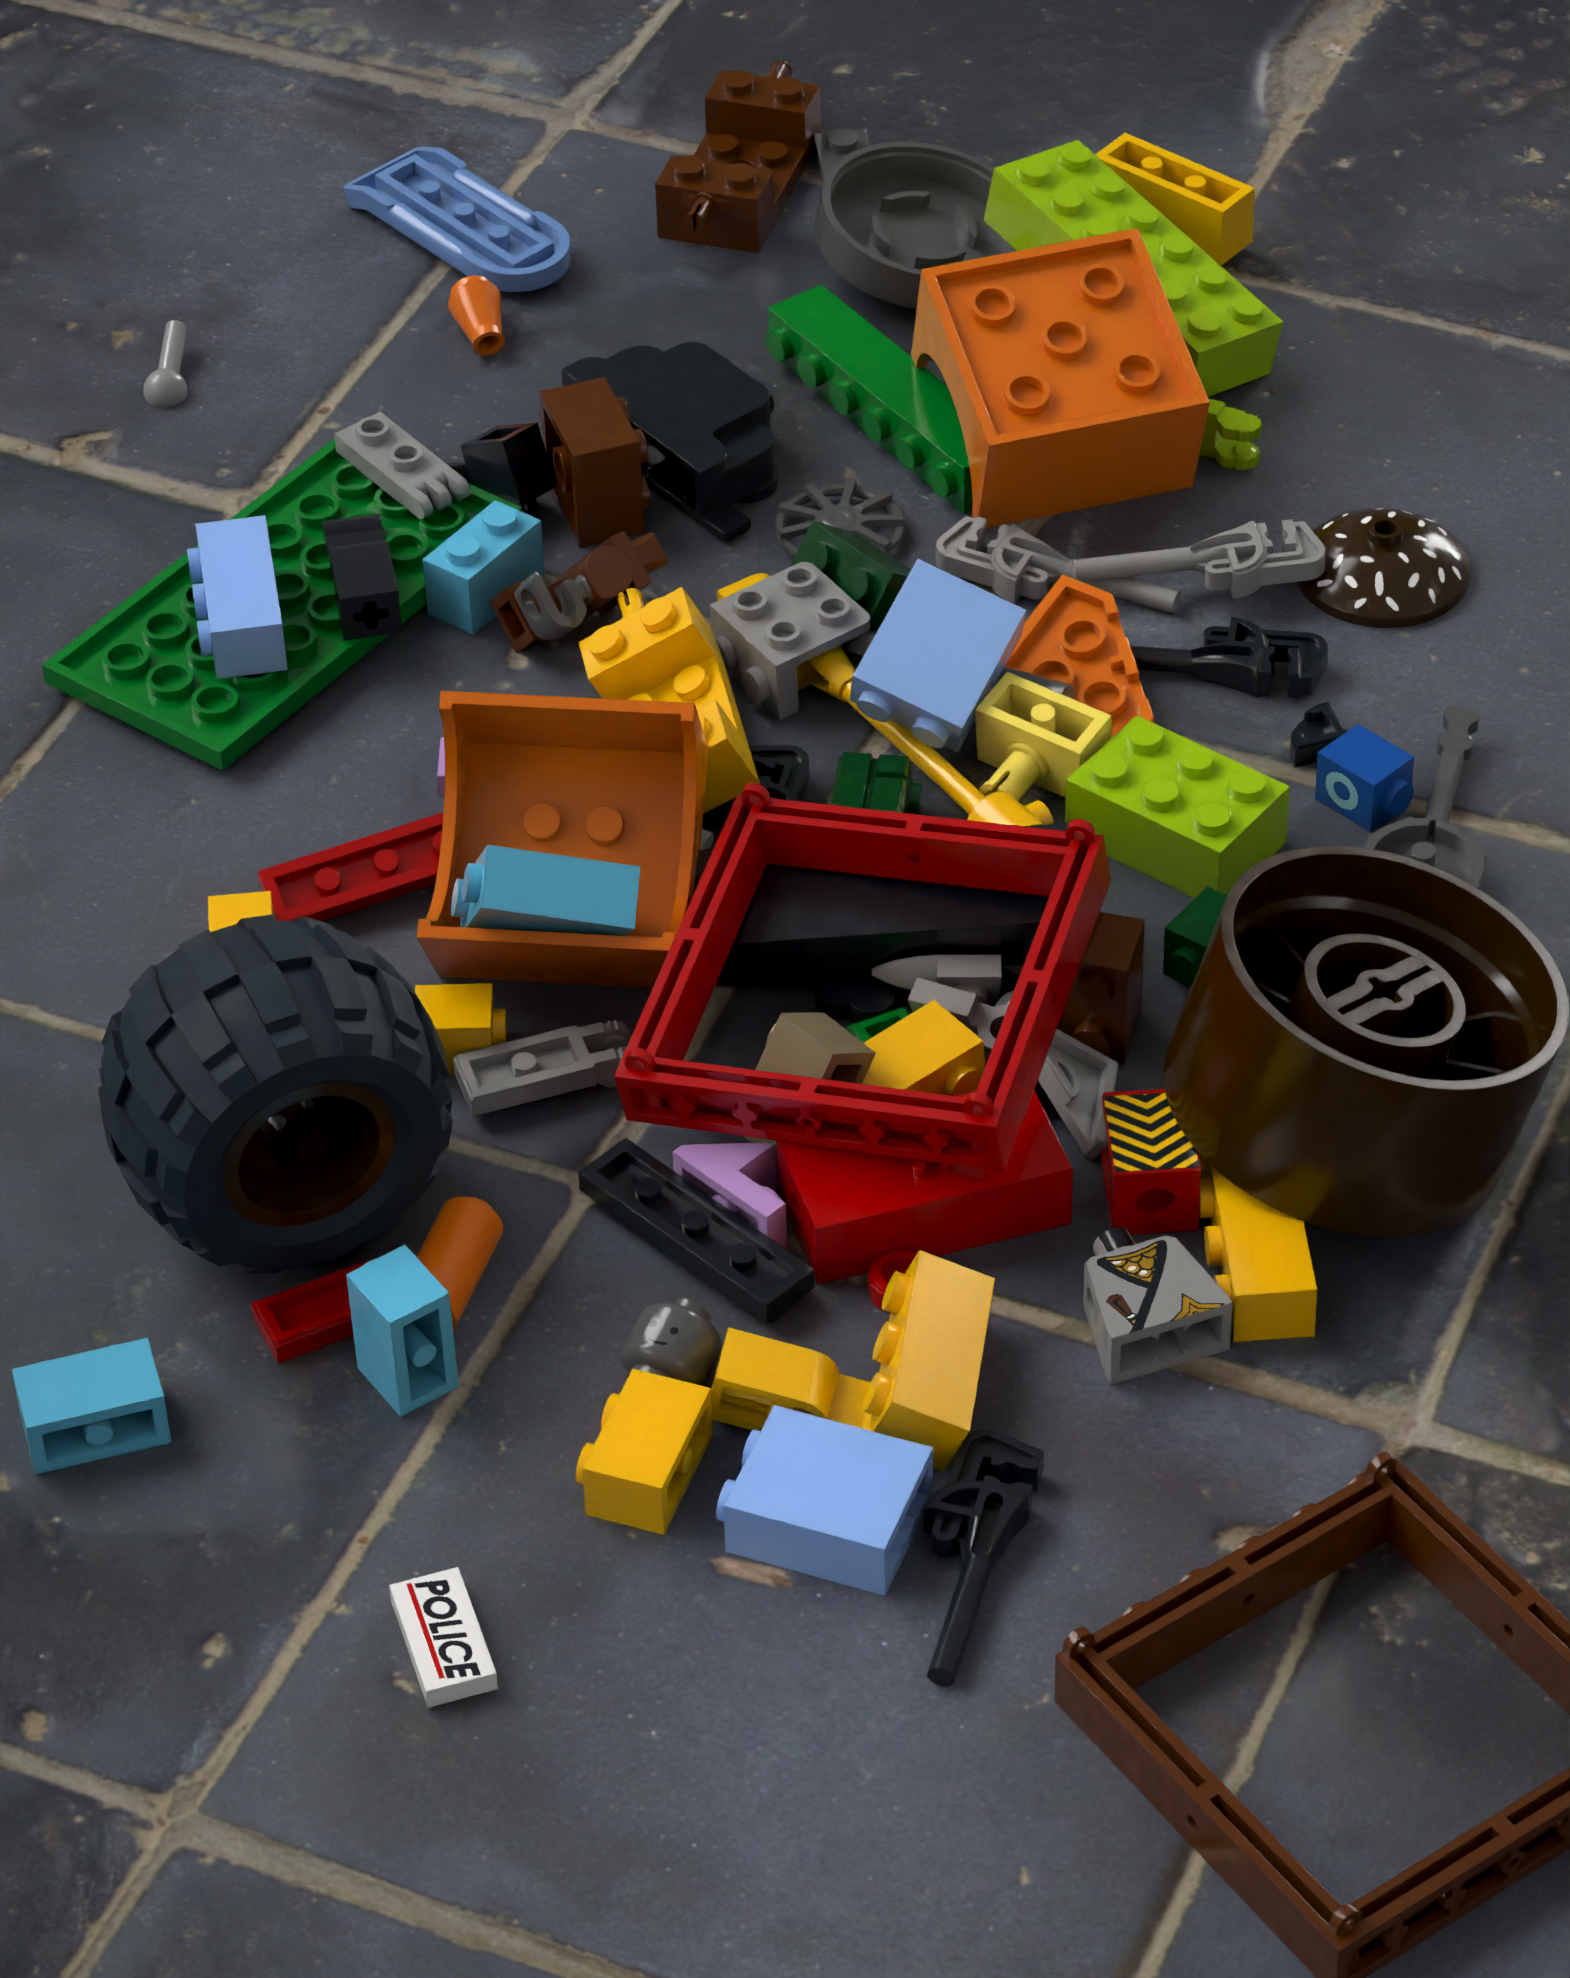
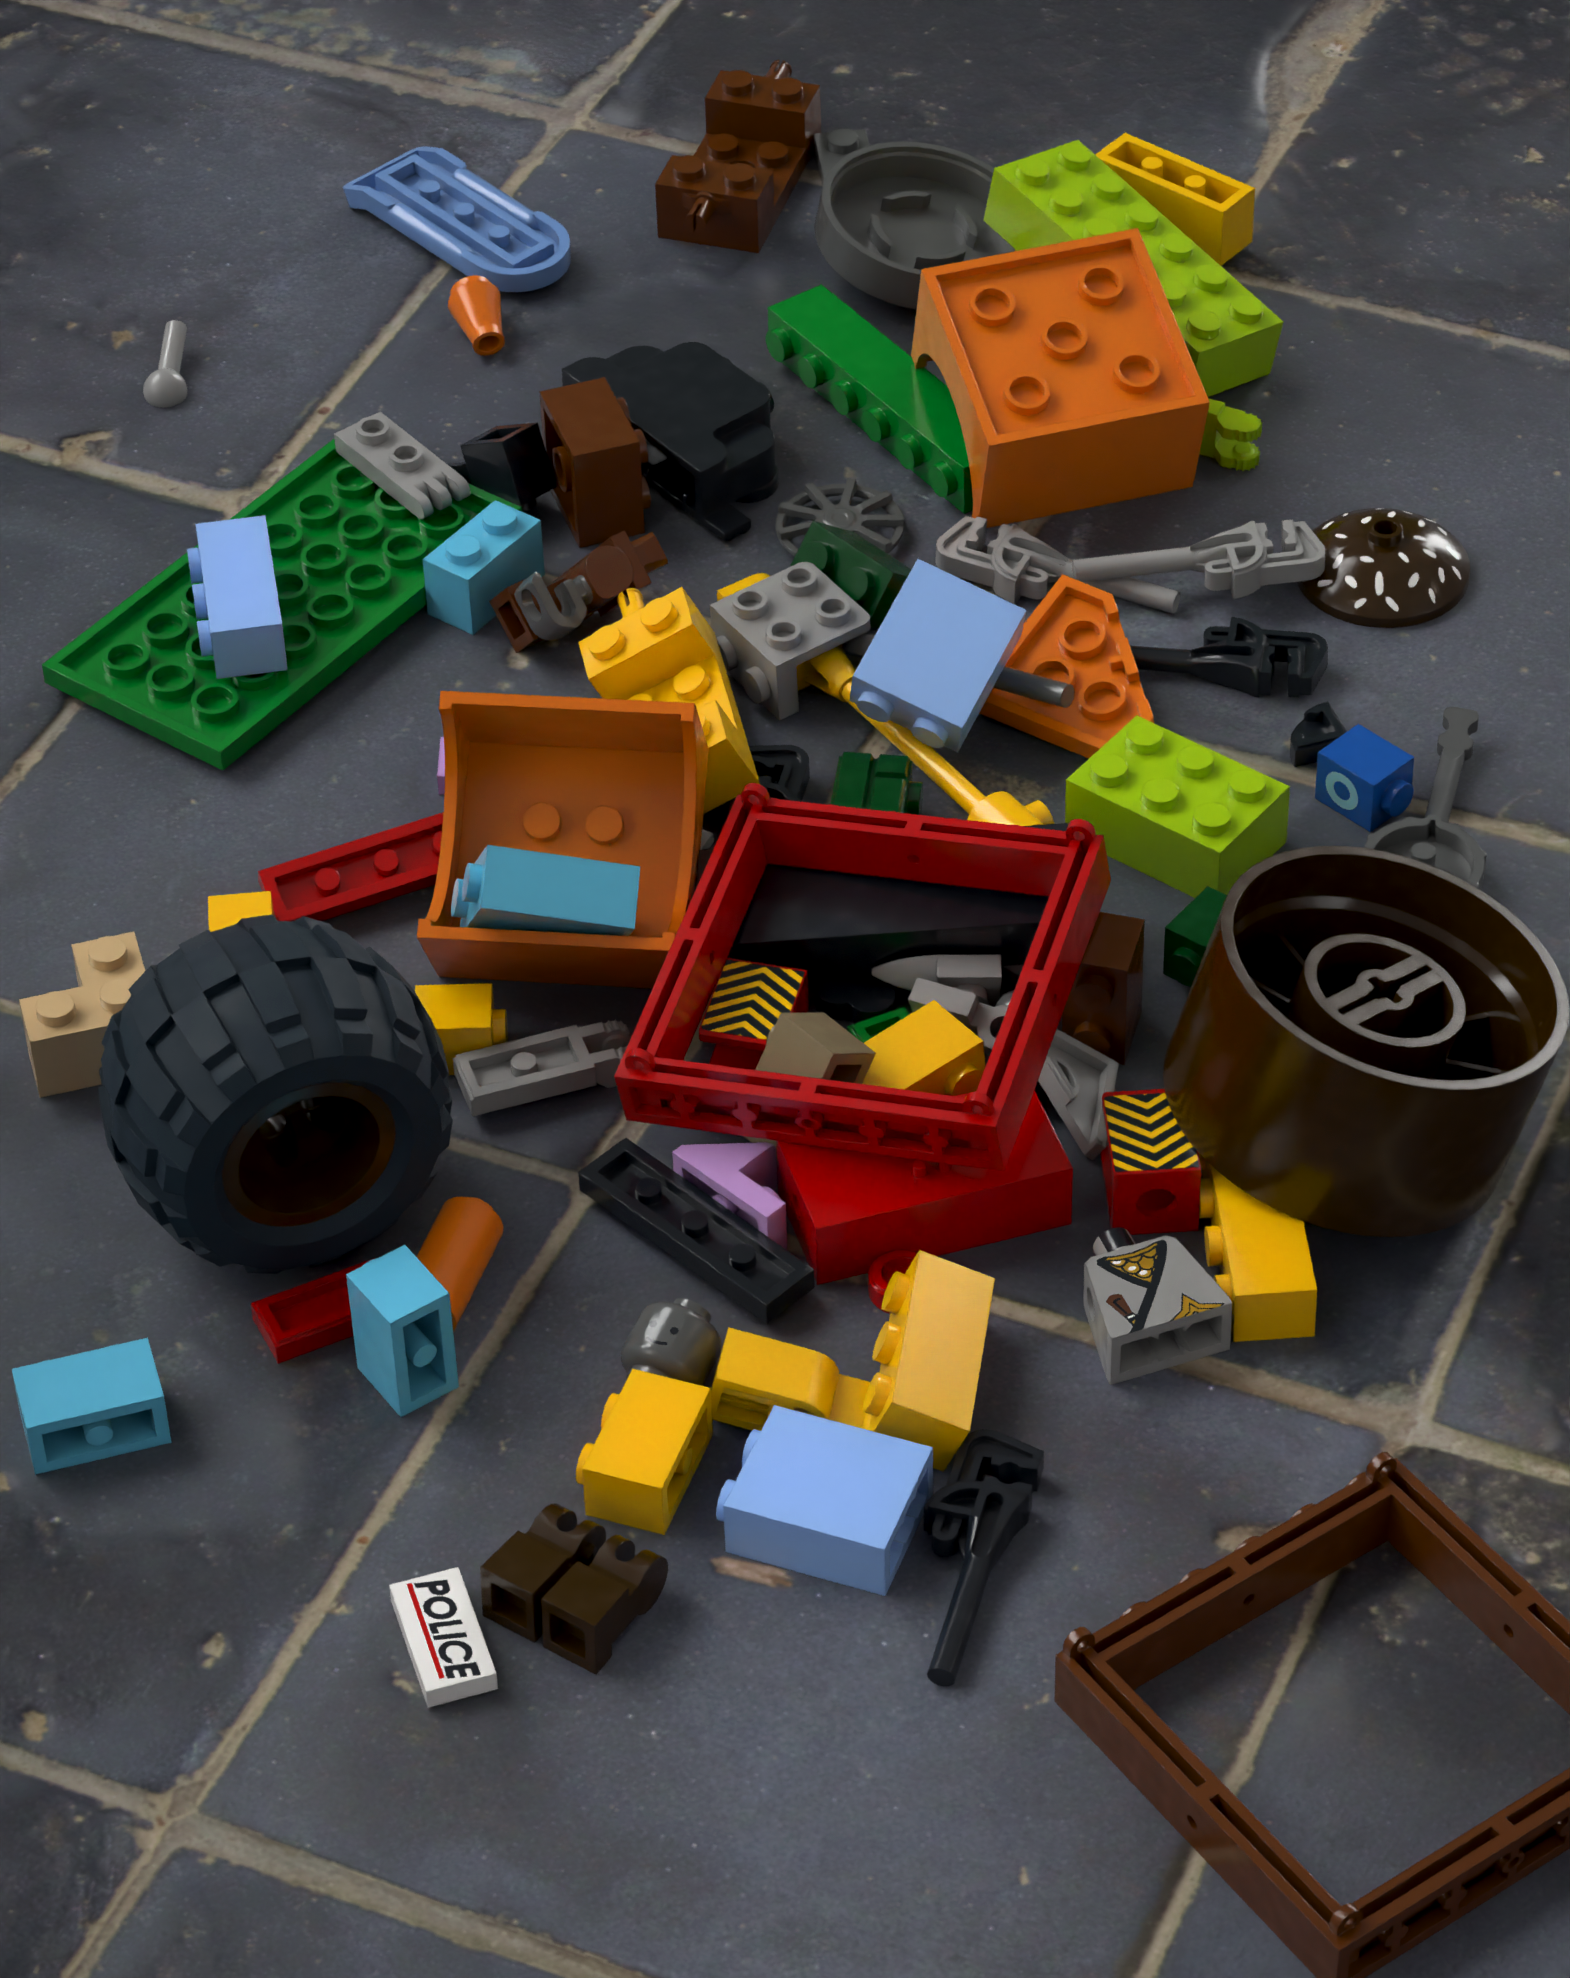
(68, 1025): none -> tan brick
(362, 577): black piece -> none
(570, 1586): none -> dark brown legs
(747, 1007): none -> piece
(1035, 736): light yellow brick -> none

